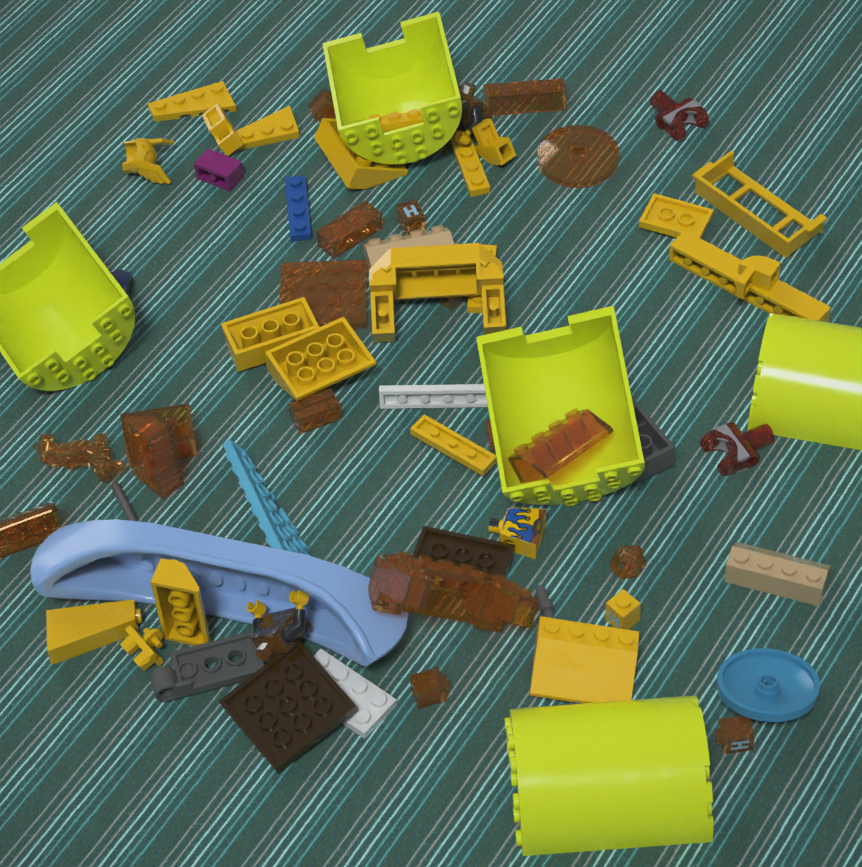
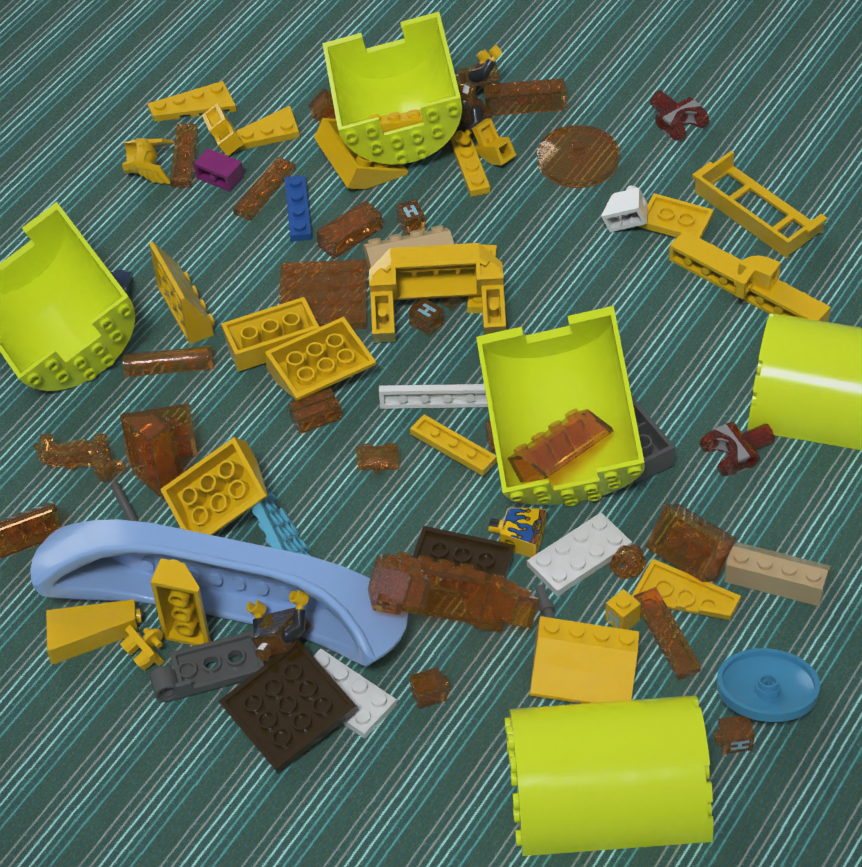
(168, 361): none -> clear orange brick
(181, 297): none -> yellow slope
(183, 155): none -> clear orange plate
(216, 489): none -> yellow slope
(264, 189): none -> clear orange plate
(377, 457): none -> clear orange hips
(426, 316): none -> clear orange brick
(482, 72): none -> torso
(577, 554): none -> white plate
(625, 209): none -> white torso
(667, 634): none -> clear orange plate
(688, 593): none -> yellow wing
(690, 542): none -> clear orange brick

